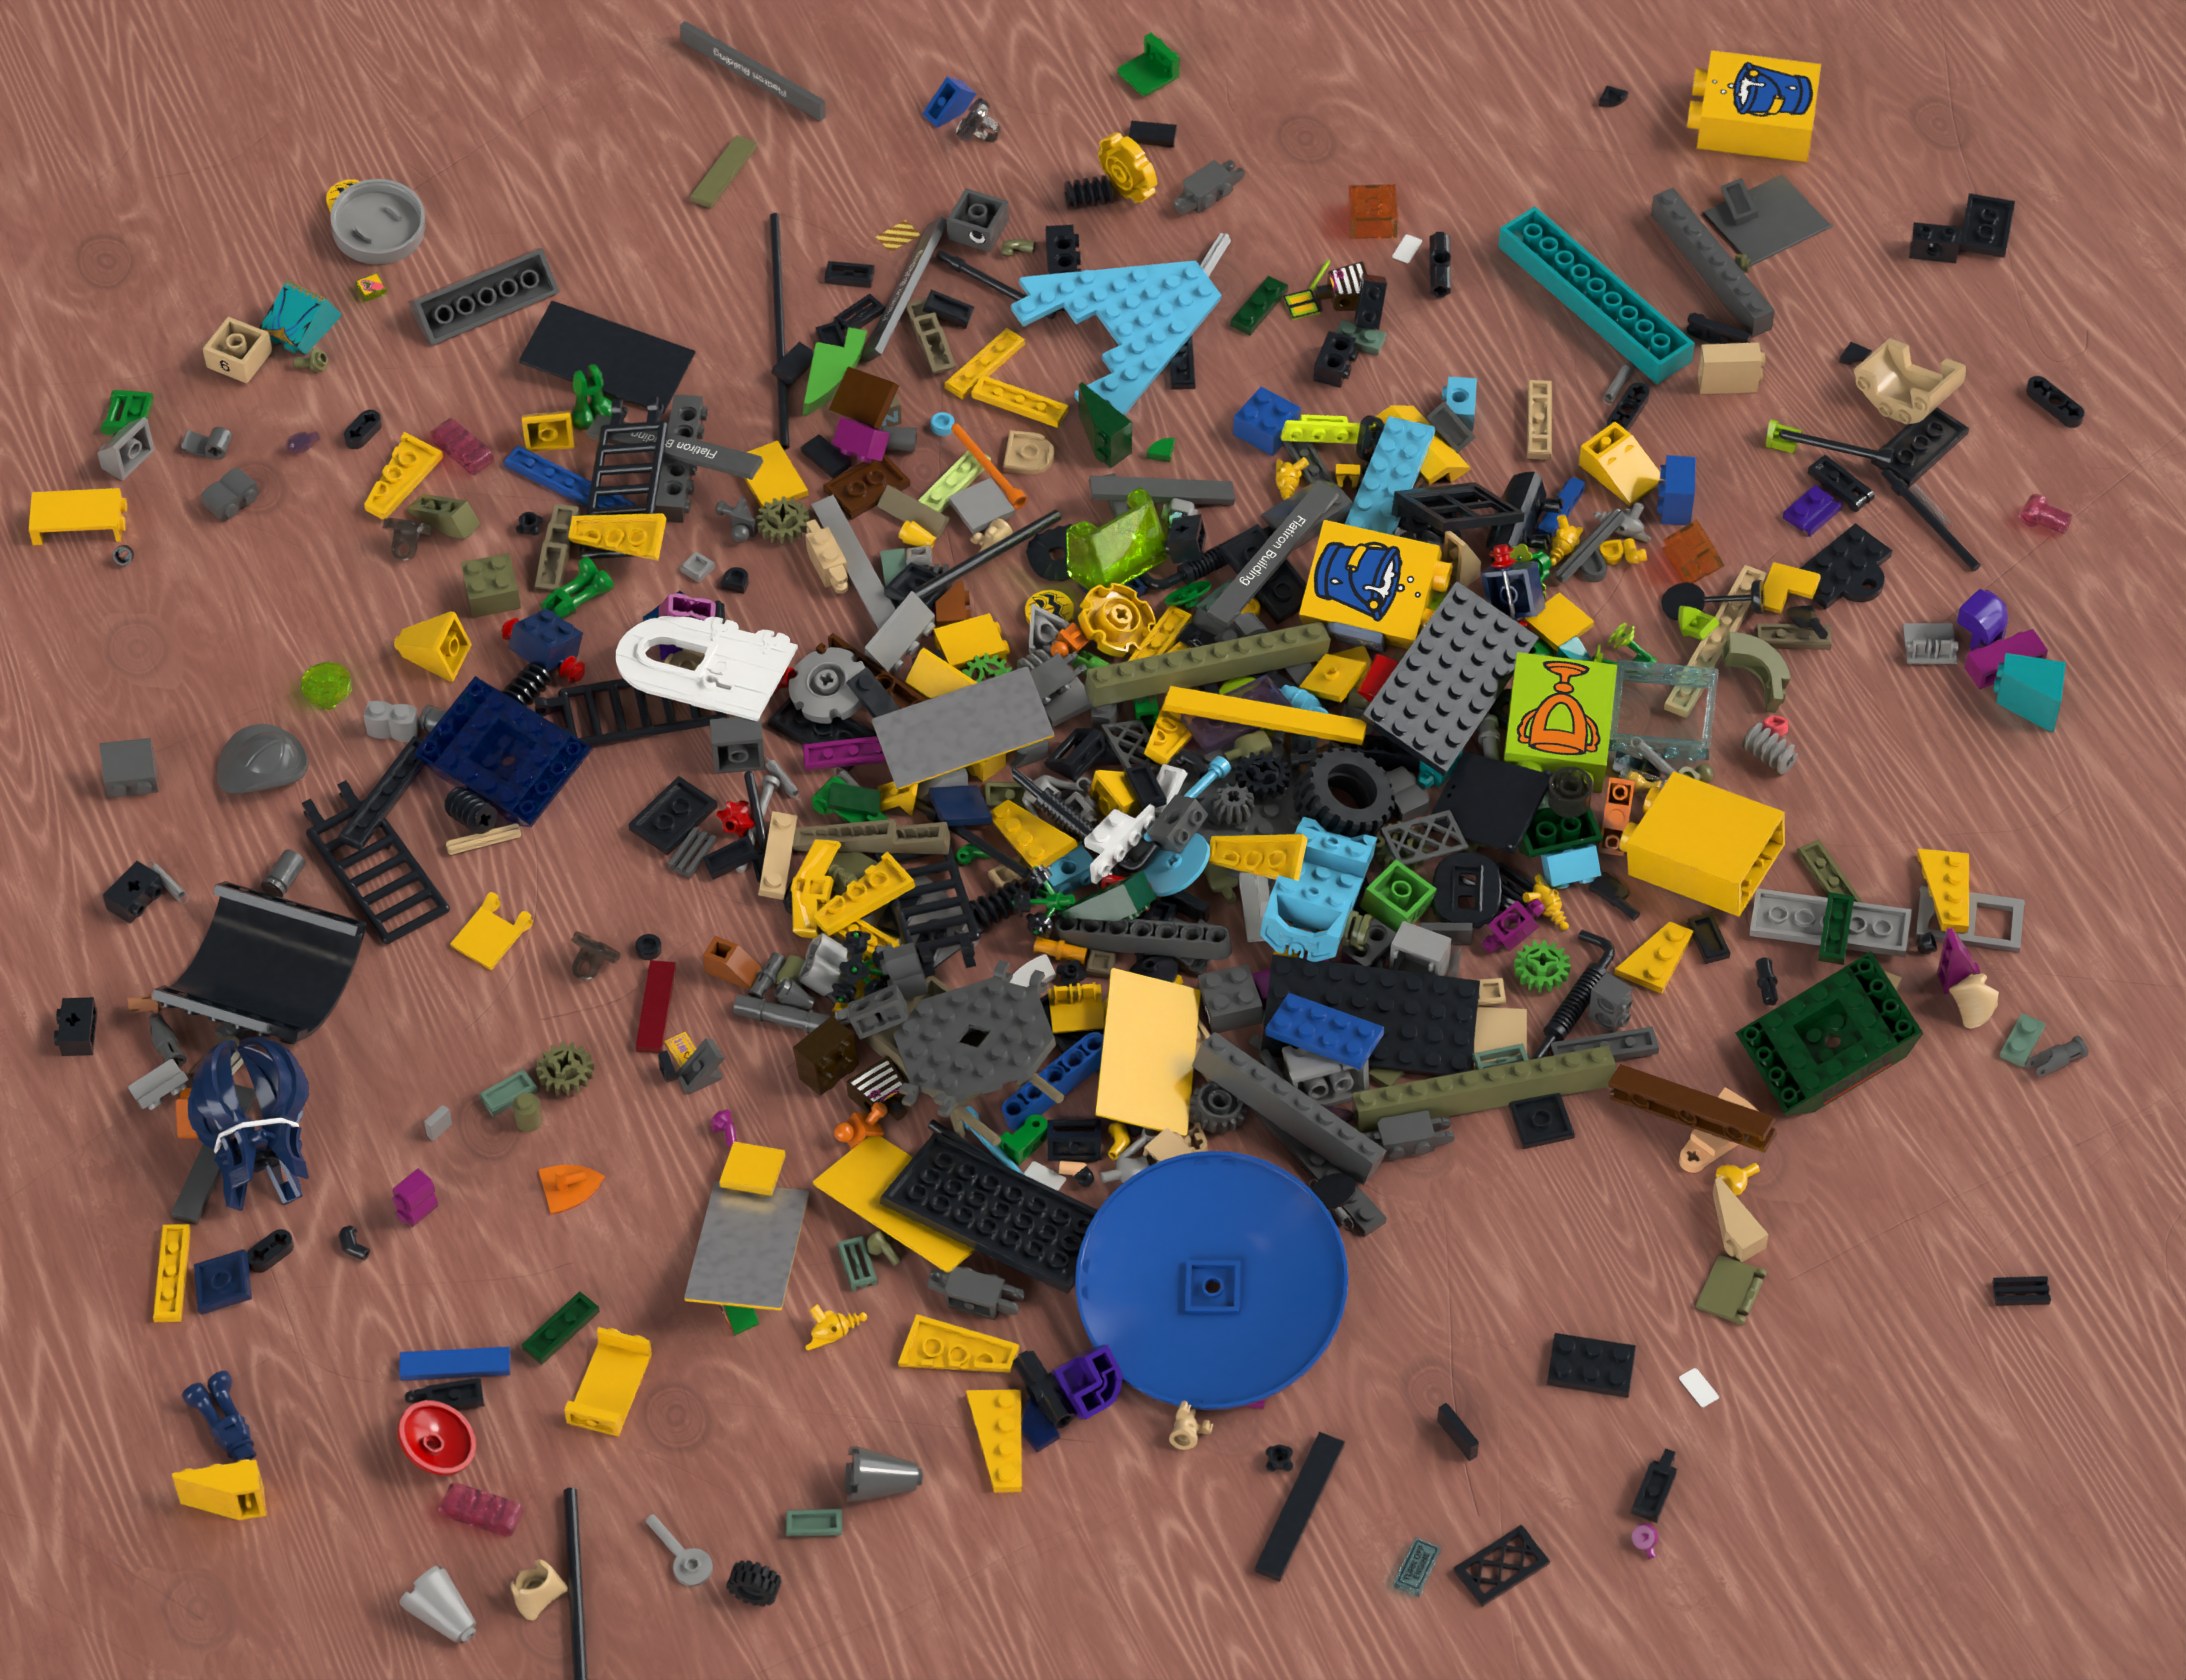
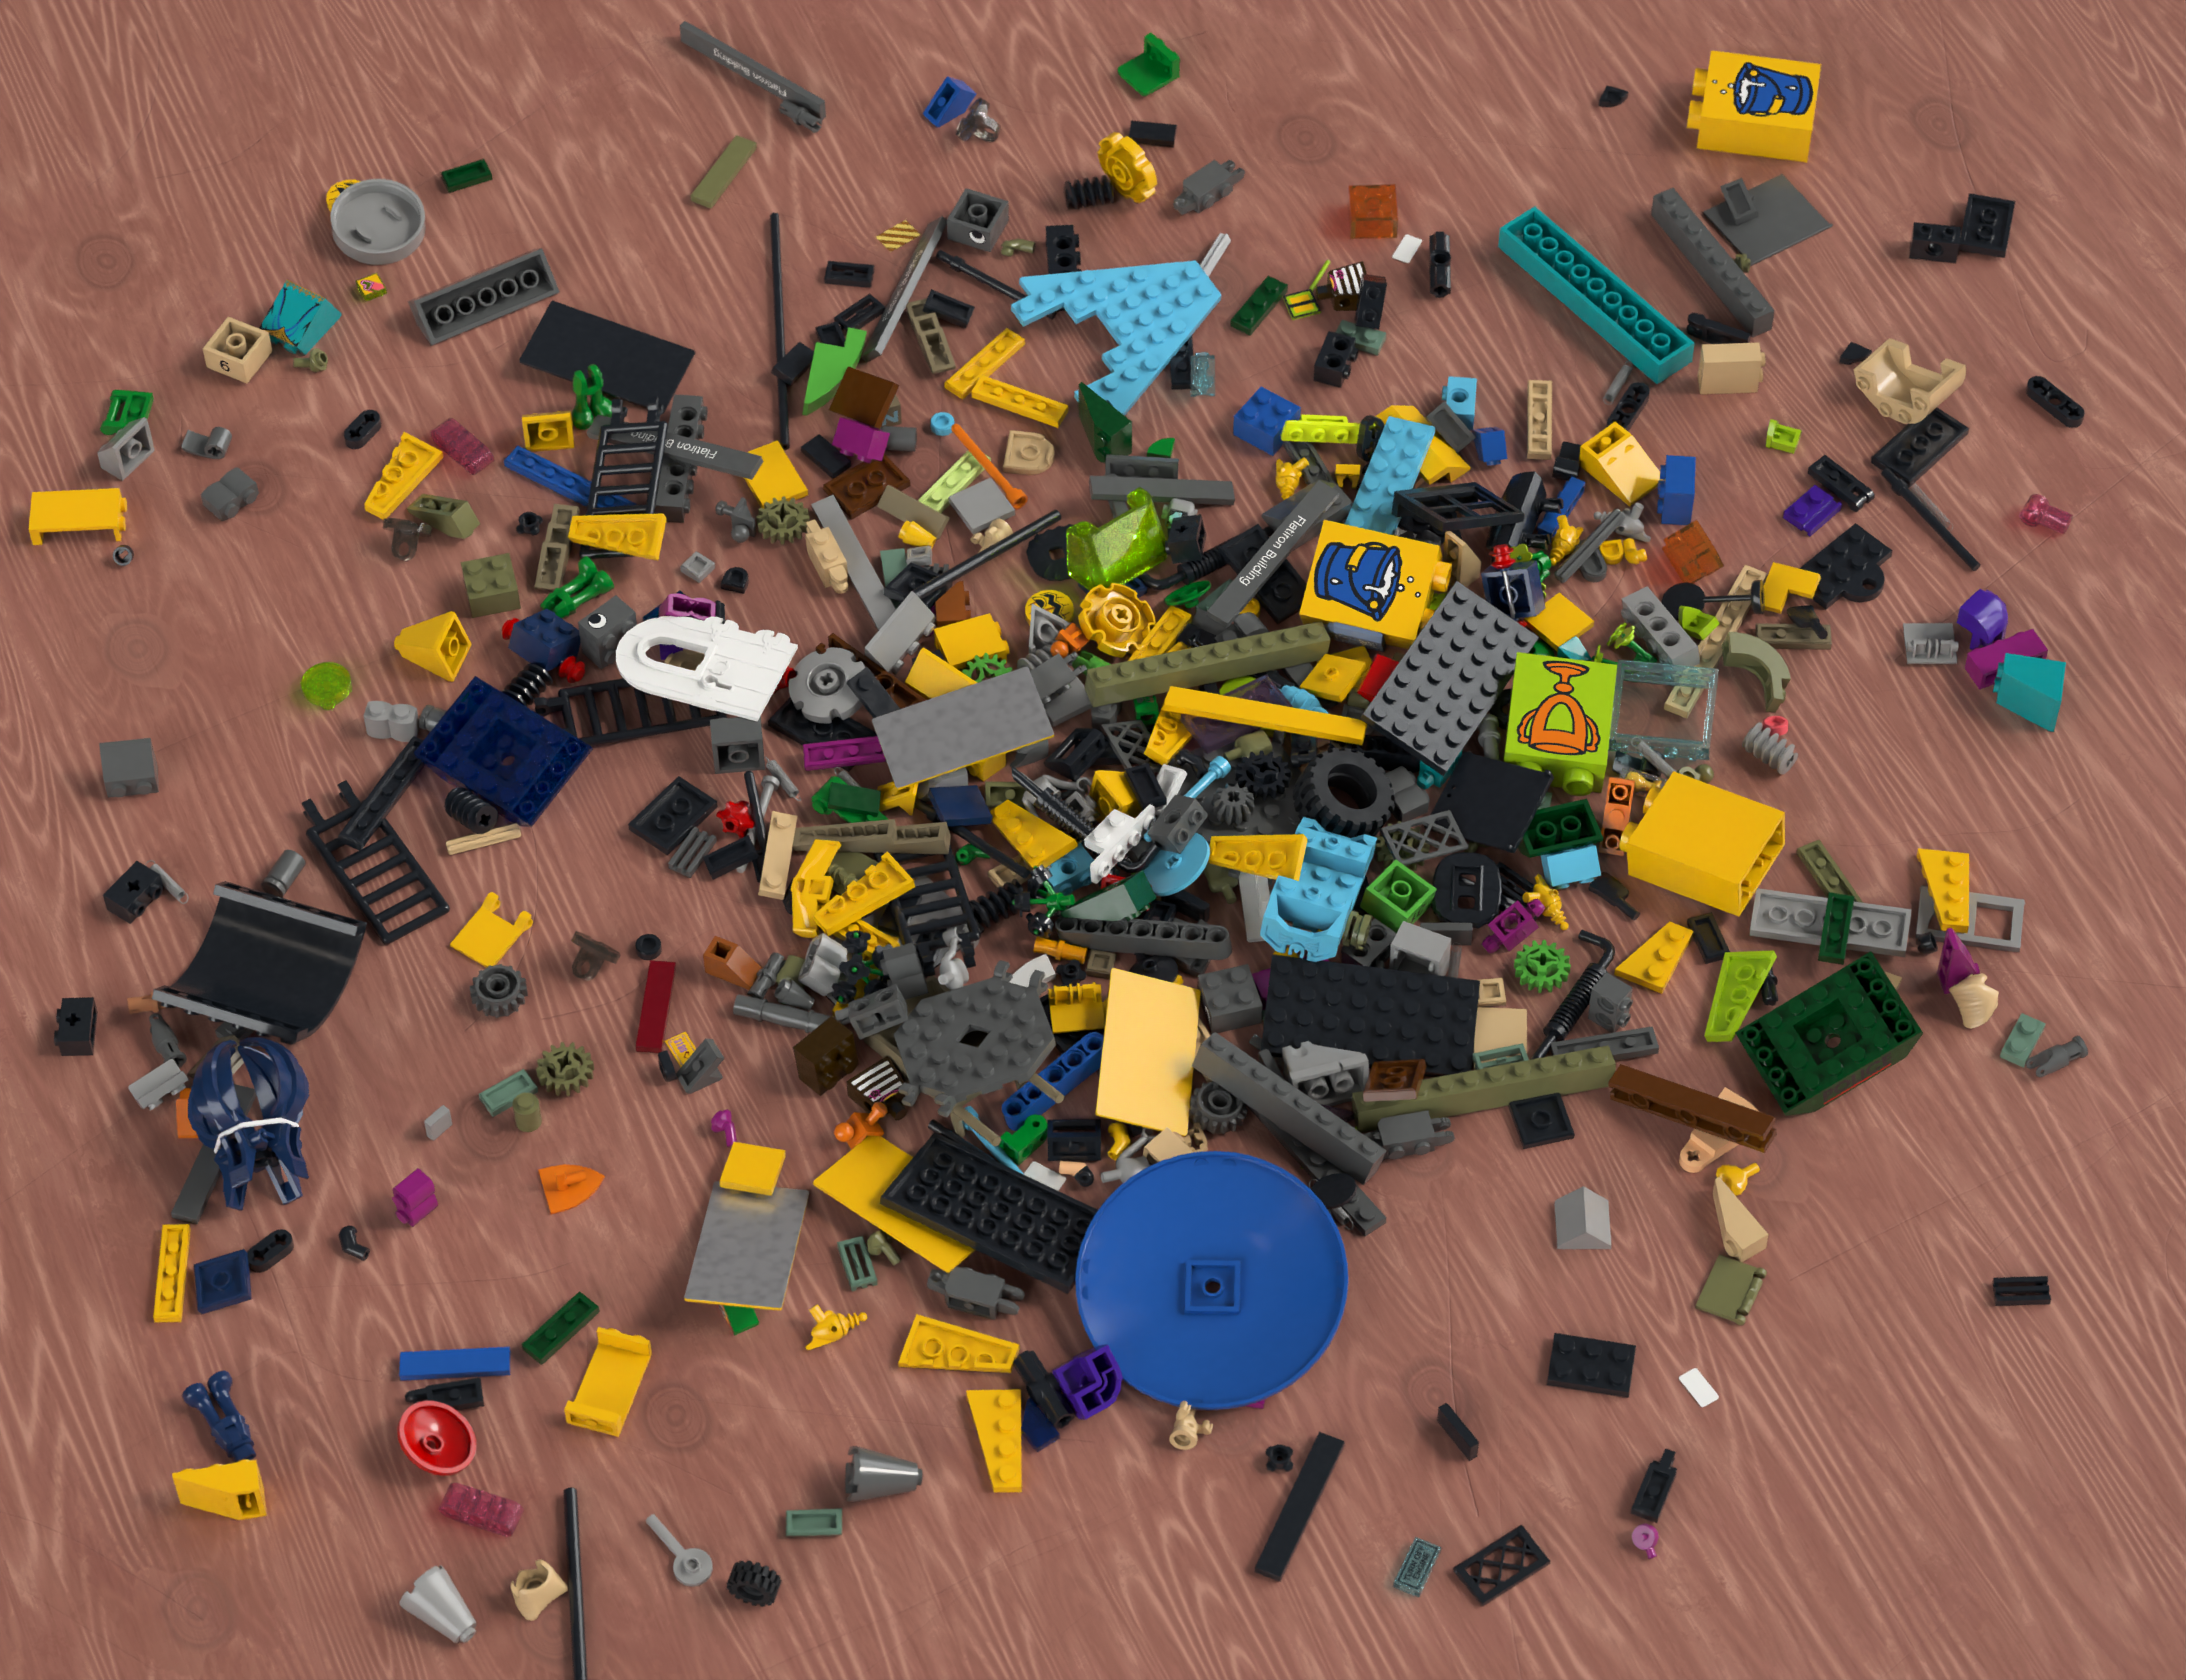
(260, 760): dark grey piece -> none
(301, 441): clear purple cylinder -> none
(466, 175): none -> dark green tile
(497, 978): none -> dark grey gear
(604, 629): none -> dark grey brick
(800, 116): none -> dark grey pin
(952, 972): none -> light grey piece
(1142, 466): none -> dark grey tile
(1202, 374): none -> clear light blue hips
(1324, 1031): blue plate -> none
(1394, 1080): none -> reddish brown tile
(1490, 445): none -> blue slope
(1567, 463): none -> black panel
(1570, 792): clear smoke piece -> none
(1582, 1221): none -> light grey slope
(1659, 629): none -> light grey brick
(1736, 989): none -> lime wing
(1883, 456): black piece -> none

